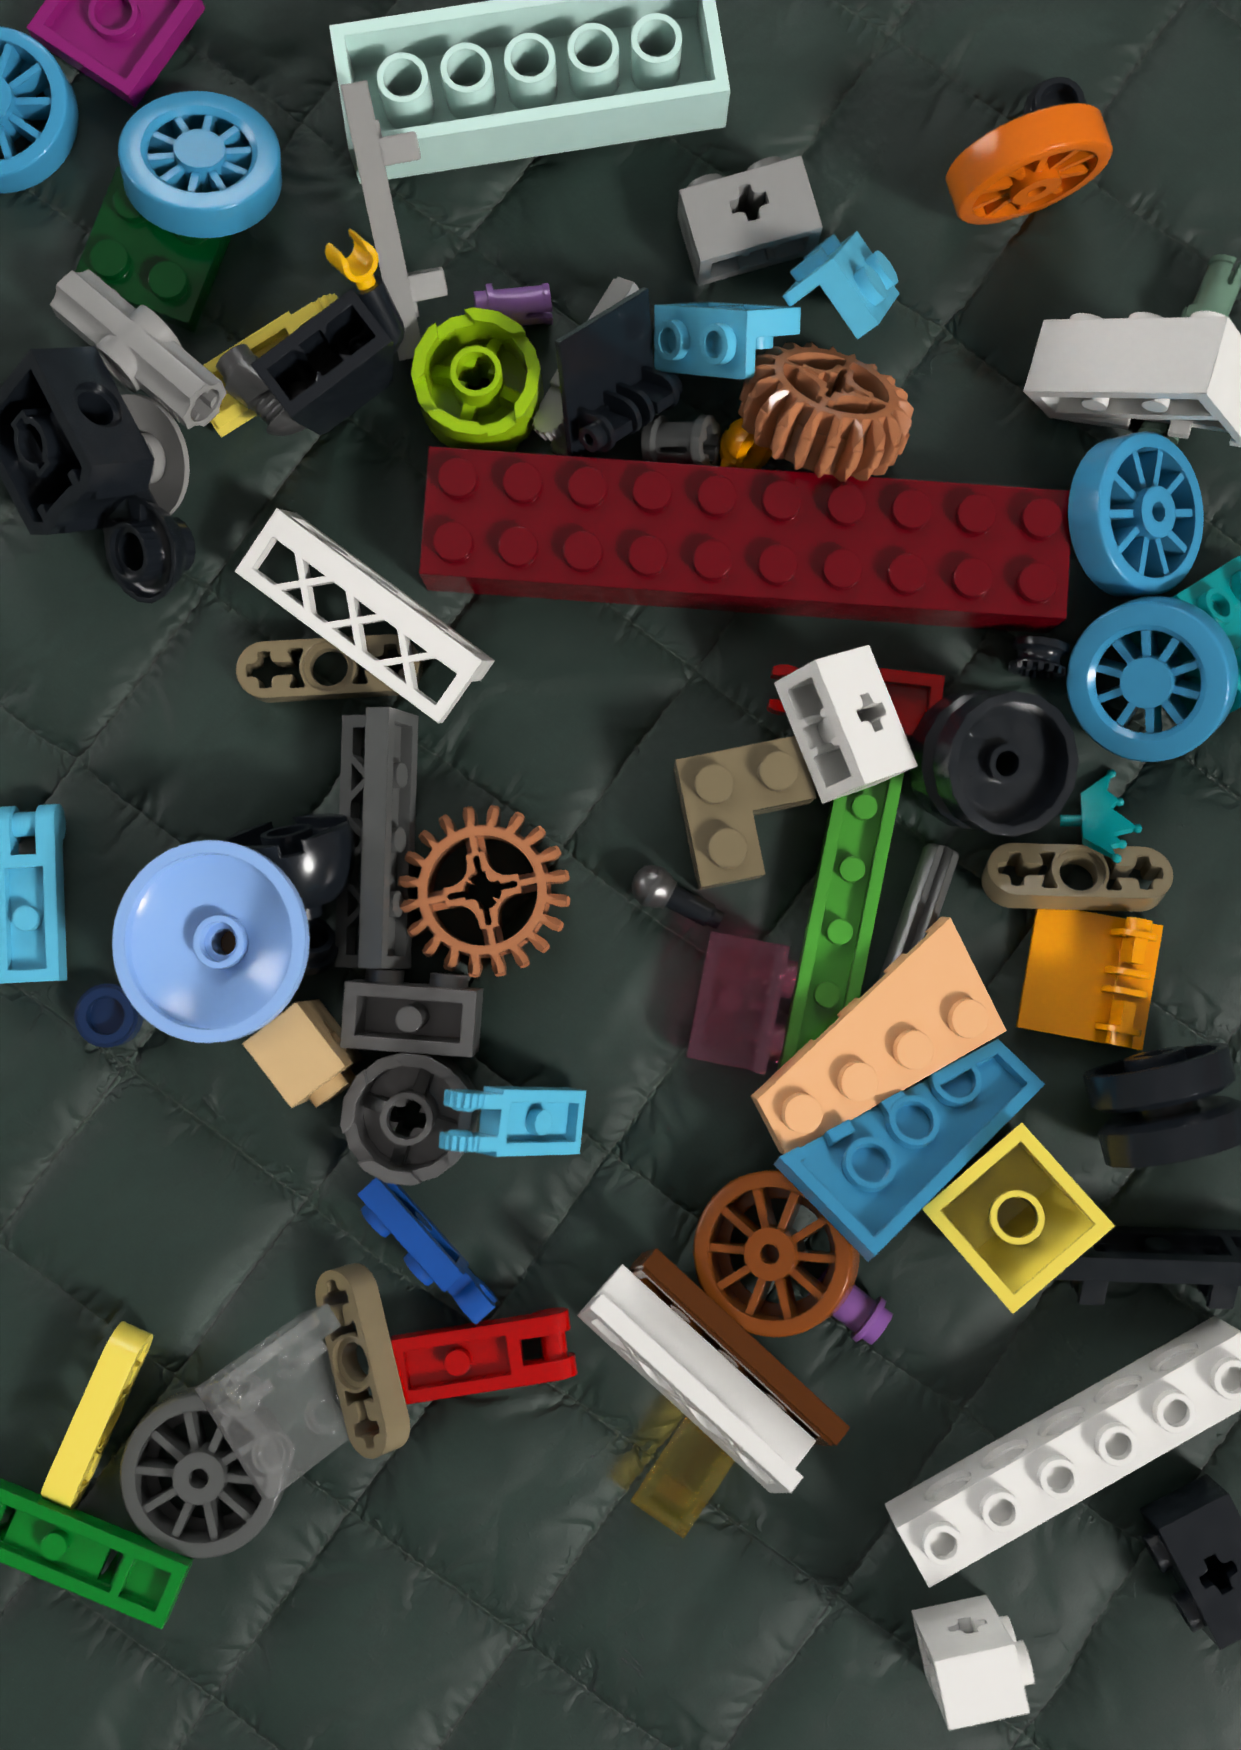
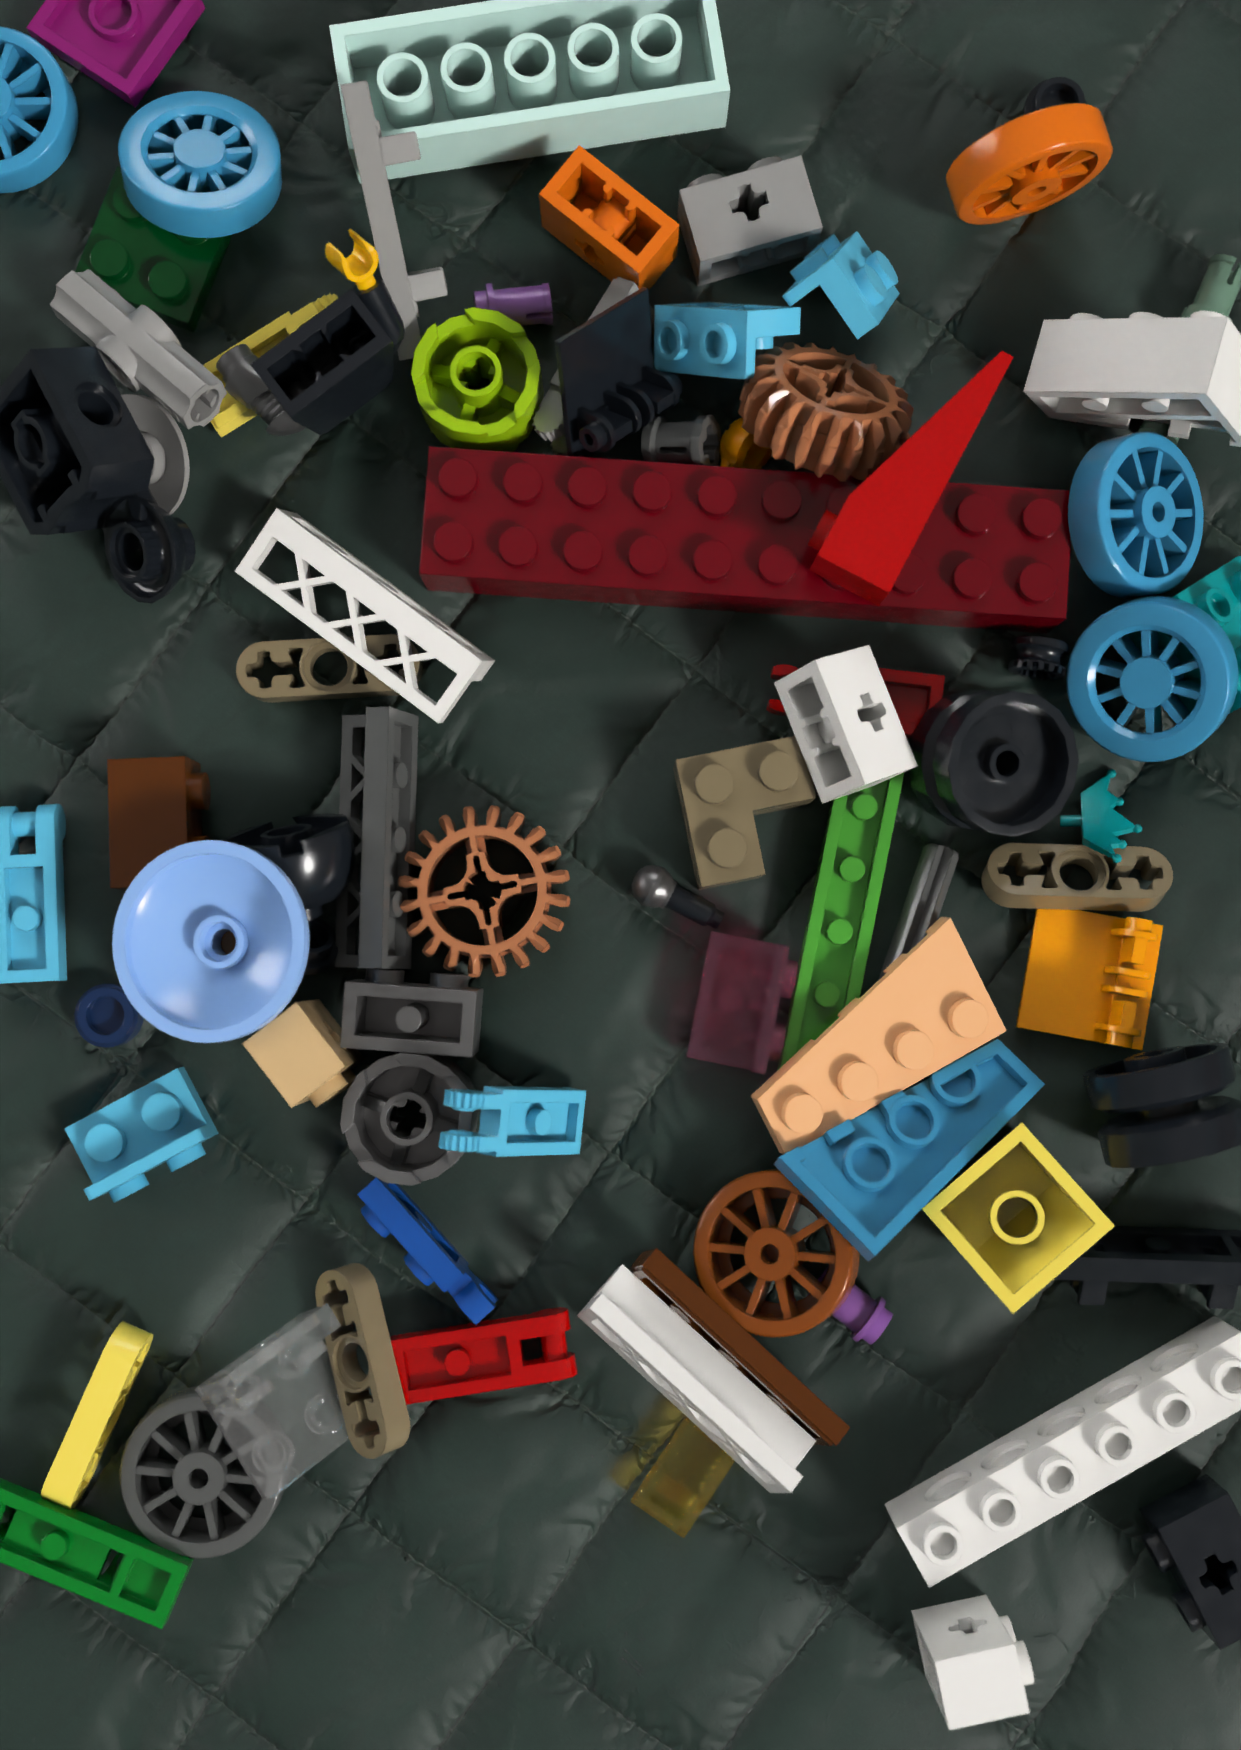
(141, 1132): none -> medium azure bracket
(152, 810): none -> reddish brown brick
(608, 221): none -> orange brick
(888, 510): none -> red slope

